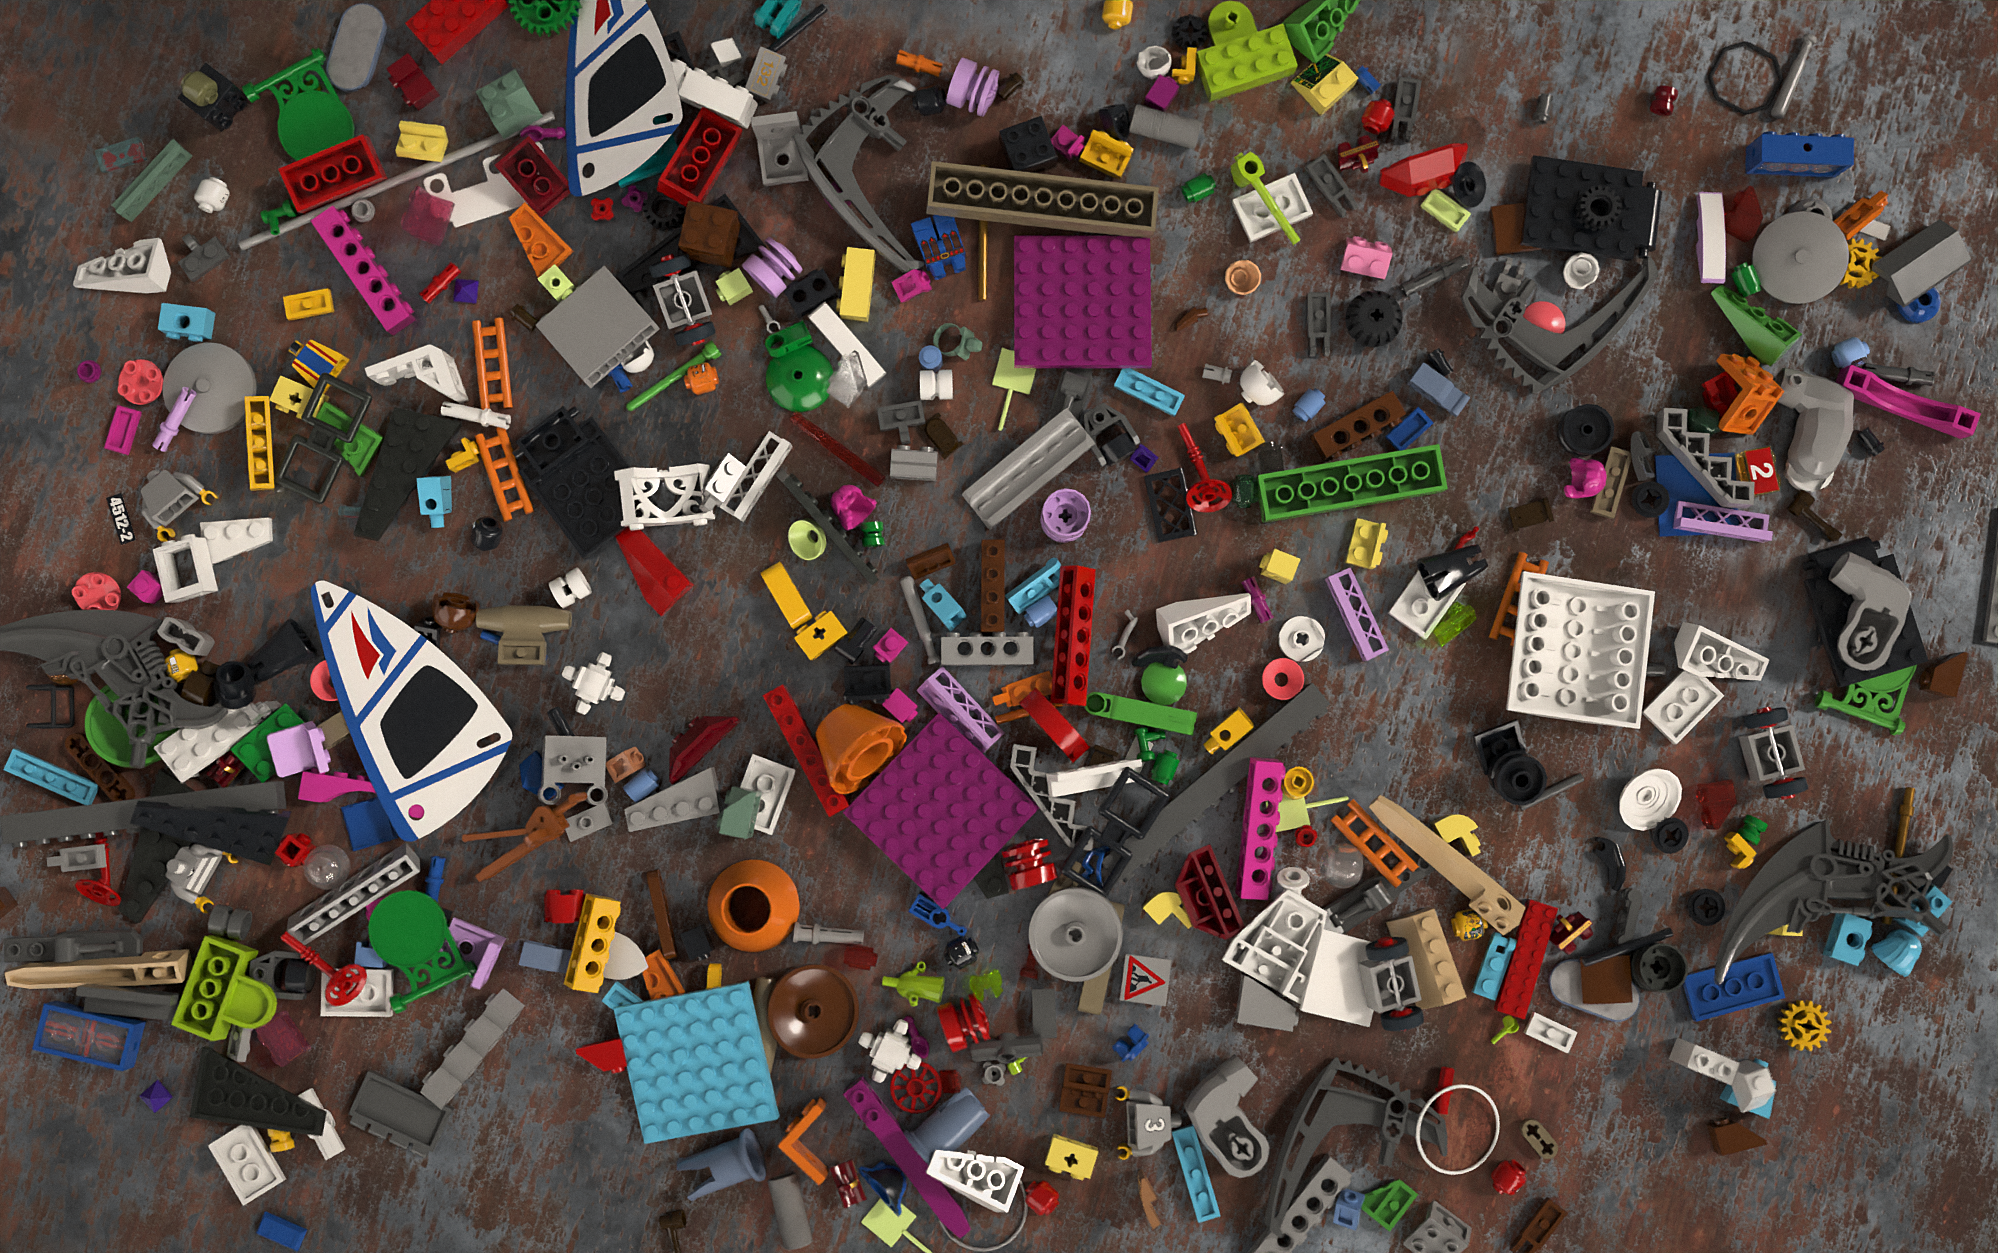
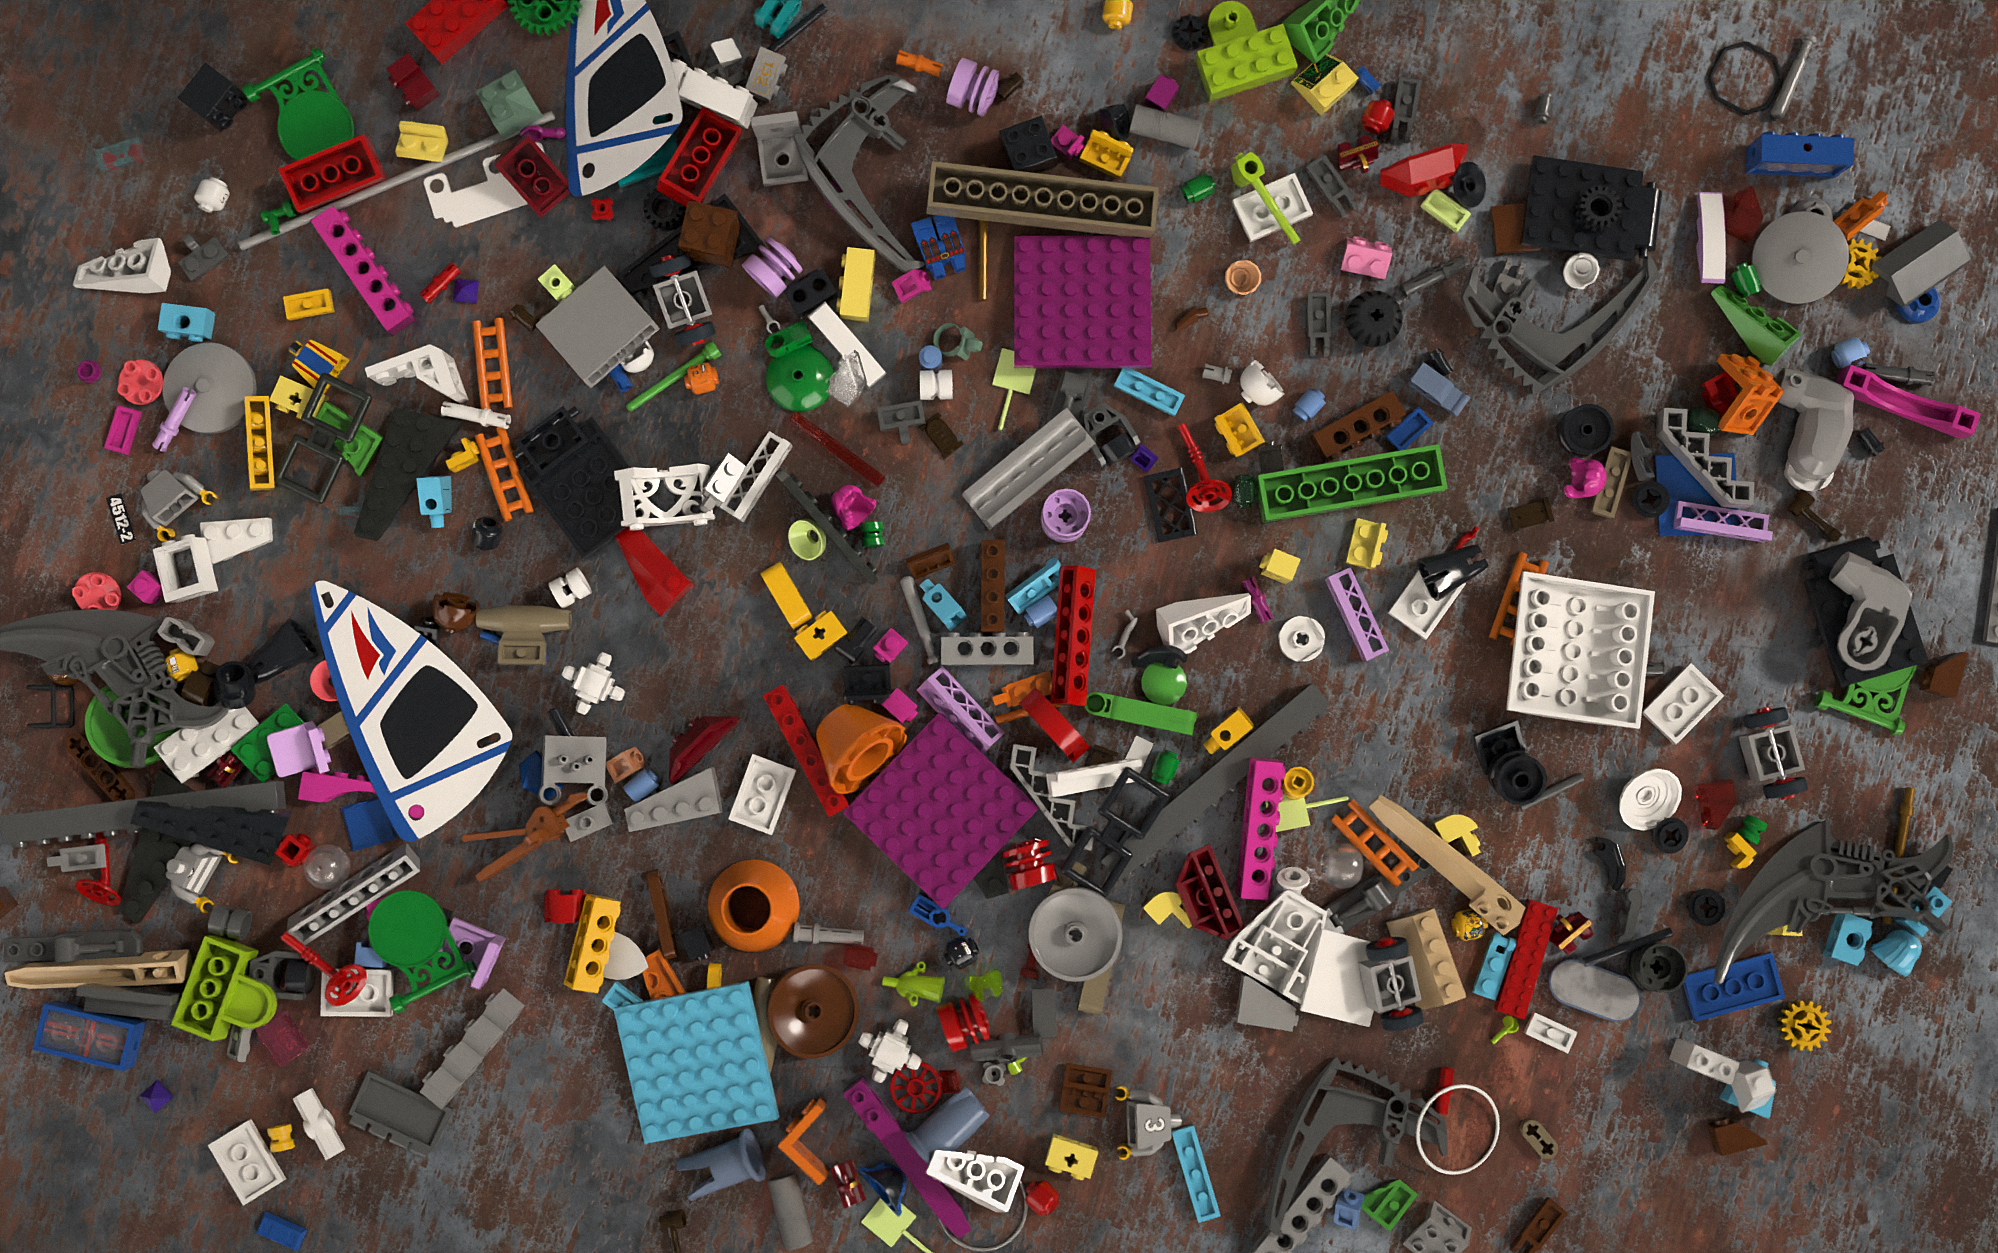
(51, 777): medium azure plate -> none
(151, 180): sand green fence -> none
(199, 88): olive head -> none
(242, 1097): pearl dark grey wing -> none
(260, 711): light grey hinge -> none
(356, 47): flat silver tile -> none
(363, 210): light grey plate -> none
(427, 216): clear pink bracket -> none
(434, 876): blue pin -> none
(539, 241): orange wing -> none
(545, 956): sand blue piece -> none
(605, 1054): red slope -> none
(636, 205): magenta plate -> none
(732, 286): yellowish green brick -> none
(741, 812): sand green slope -> none
(913, 463): light grey brick -> none
(918, 1043): magenta piece -> none
(929, 100): black head -> none
(1089, 869): blue helmet -> none
(1127, 1051): blue piece -> none
(1143, 739): green piece -> none
(1145, 980): light grey piece -> none
(1147, 1196): medium nougat slope -> none
(1154, 61): white hair -> none
(1187, 71): yellow bracket -> none
(1222, 1122): light grey piece -> none
(1291, 670): coral piece -> none
(1306, 842): red plate -> none
(1460, 619): clear neon green hinge -> none
(1508, 1177): red head -> none
(1545, 316): coral dish -> none
(1607, 981): reddish brown slope -> none
(1664, 100): dark red wheel -> none
(1712, 655): white wedge -> none
(1759, 467): brick -> none

